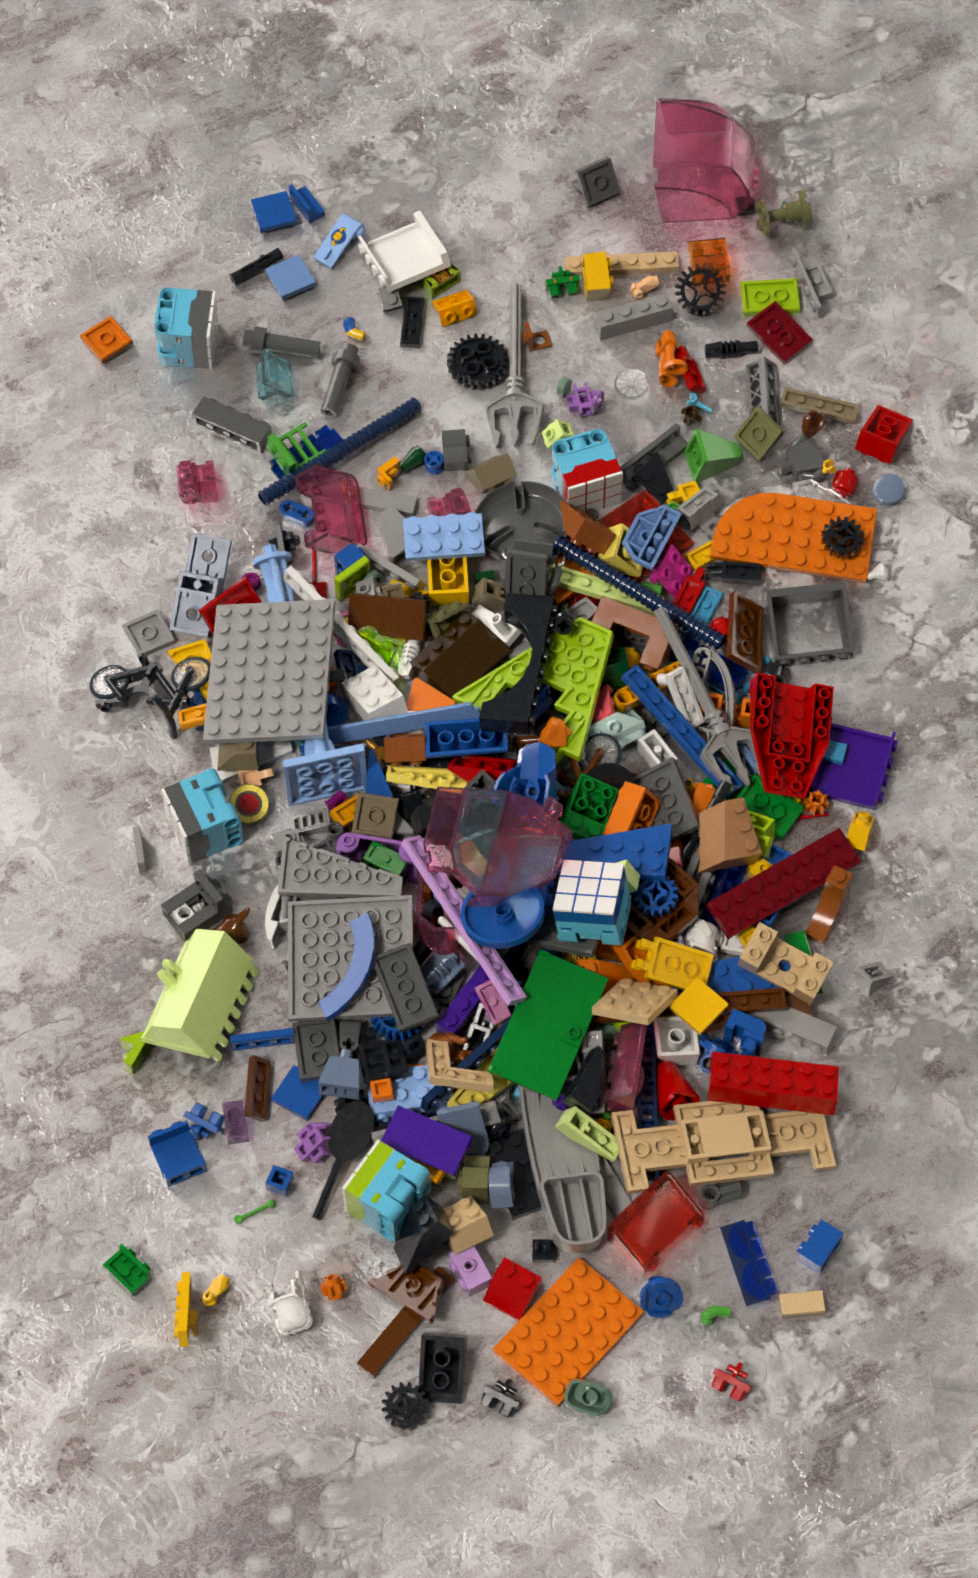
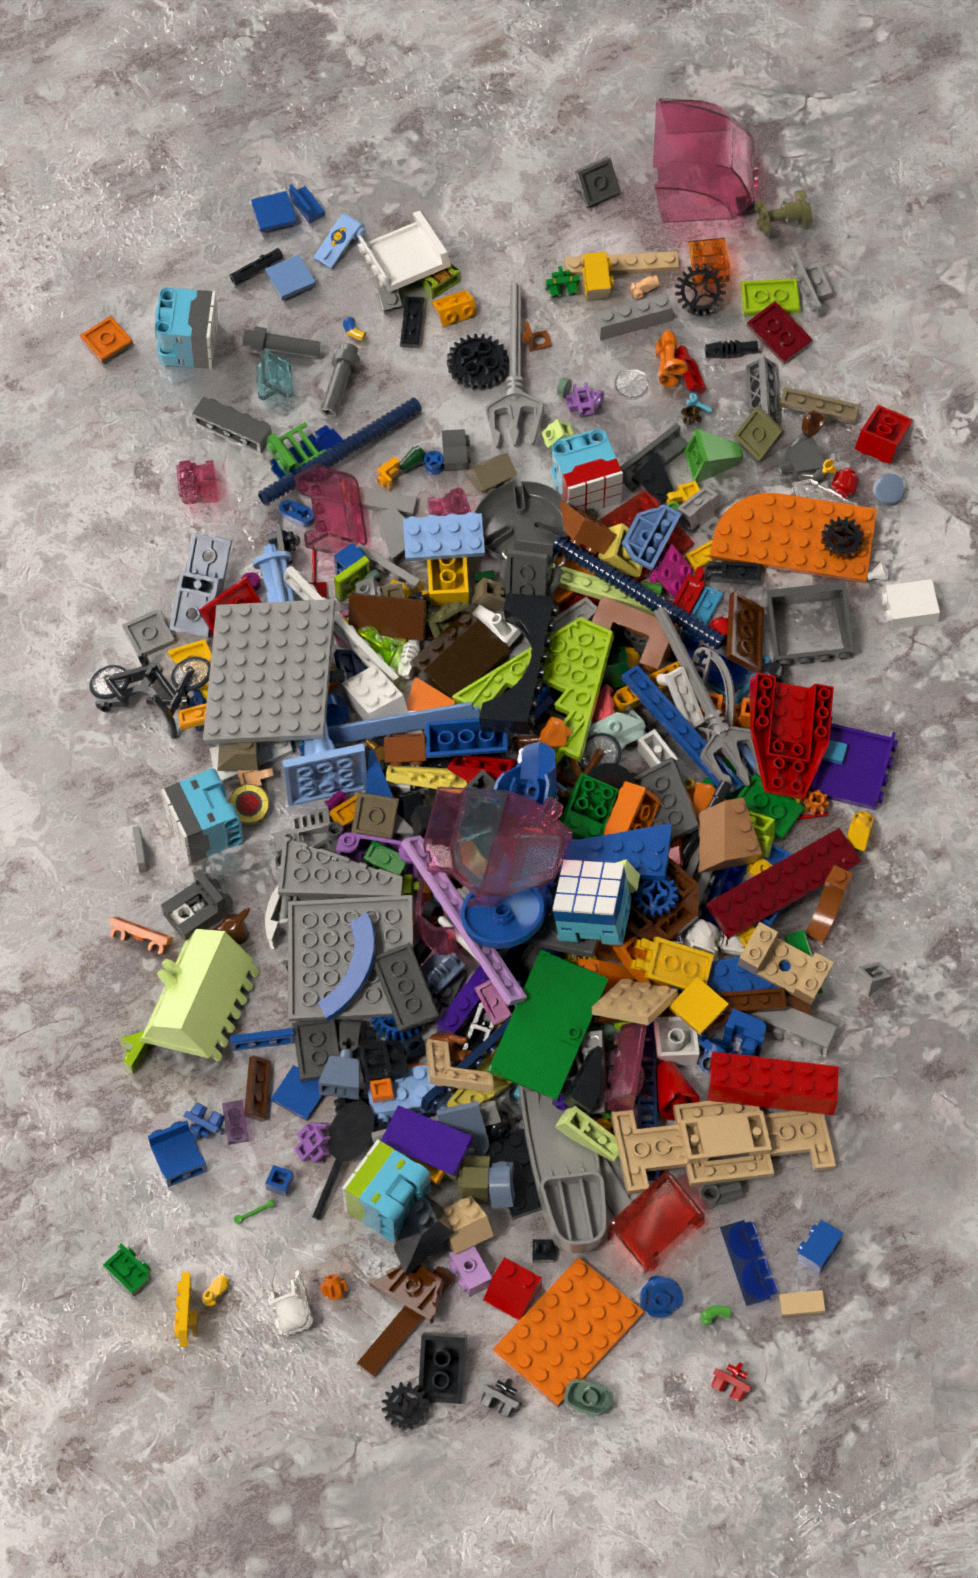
(140, 933): none -> plate
(409, 886): none -> lime tile
(563, 619): black pin -> none
(910, 604): none -> white brick

